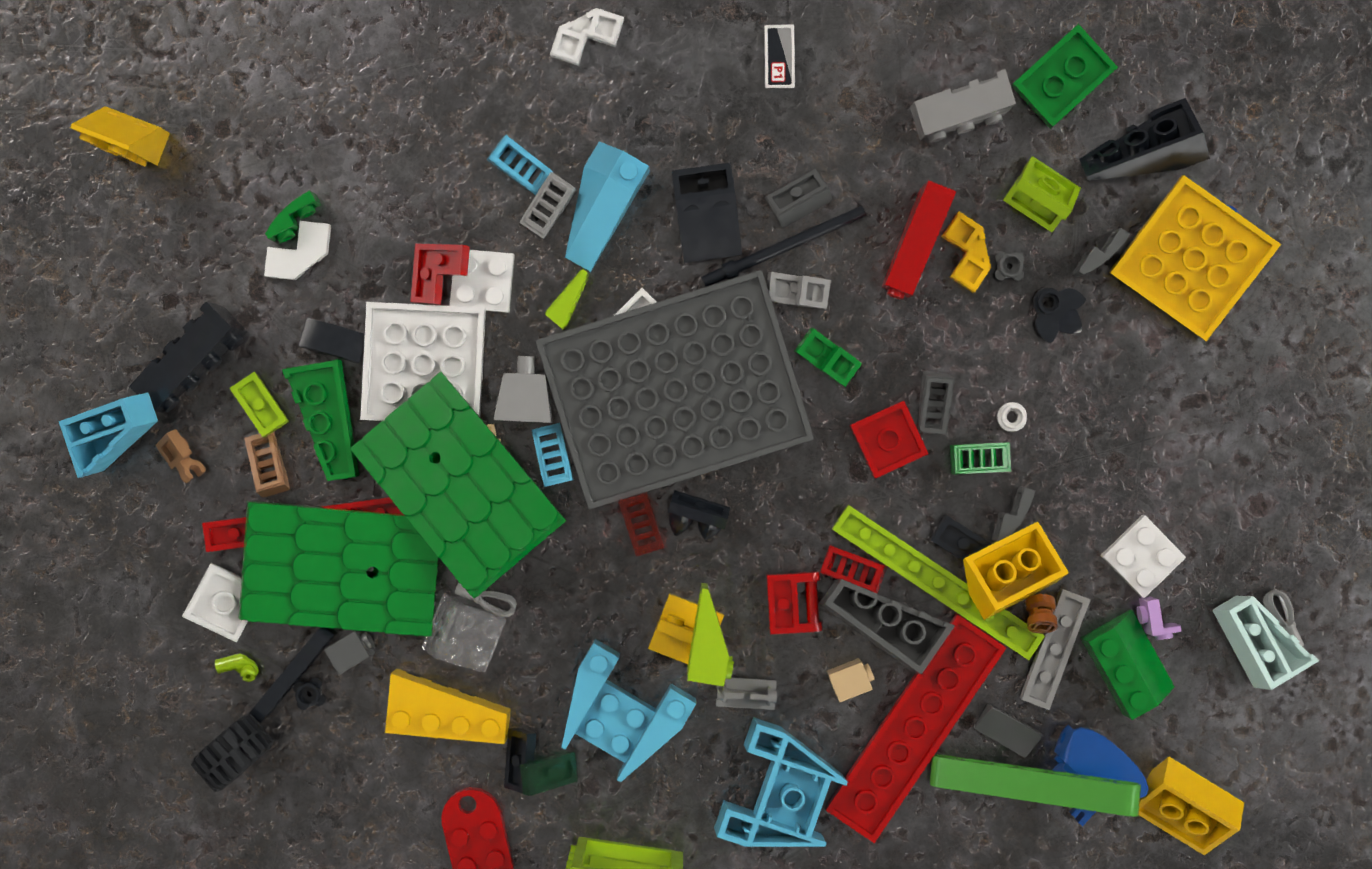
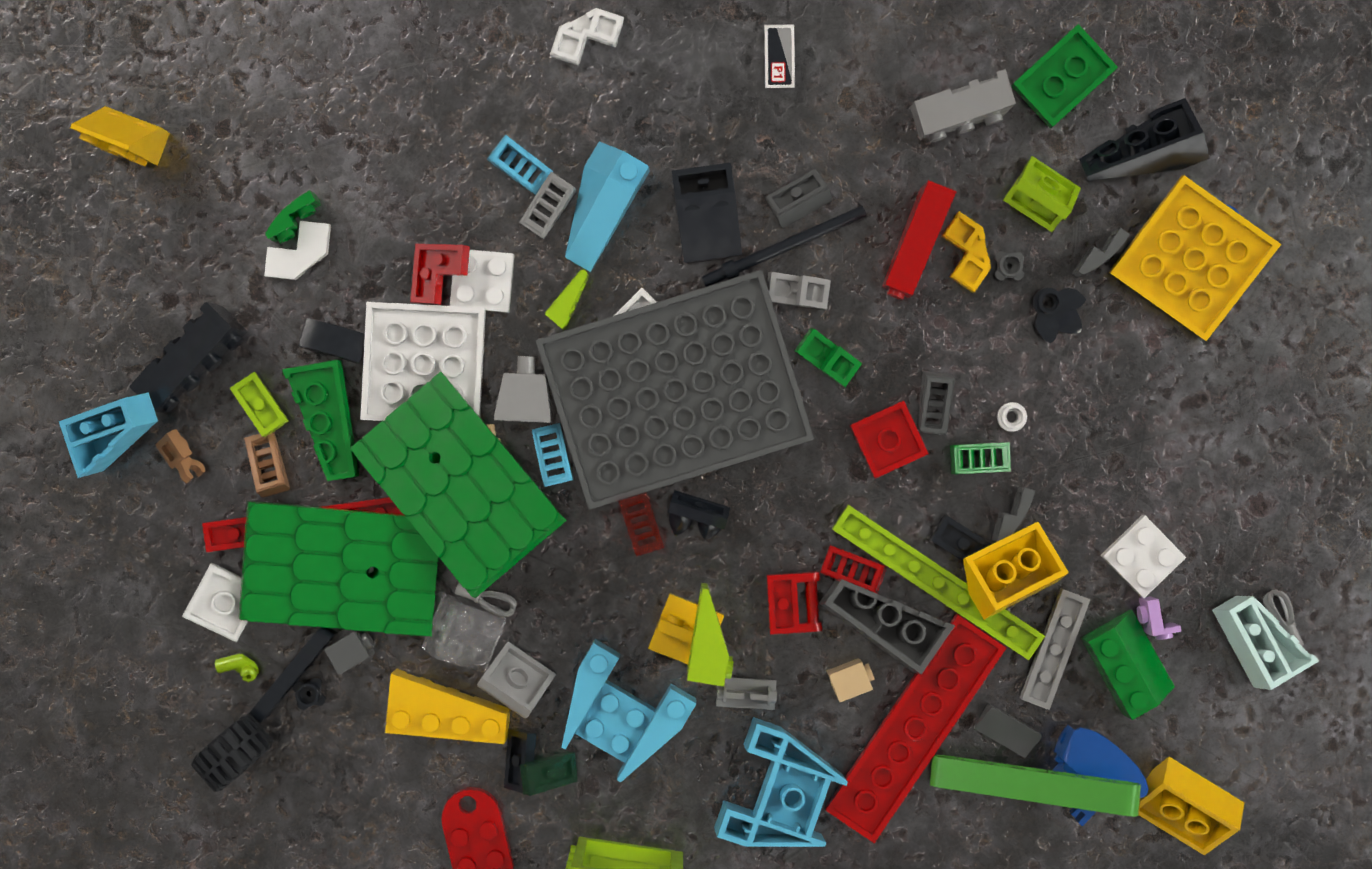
(516, 680): none -> light grey bracket
(1041, 612): dark orange wheel -> none

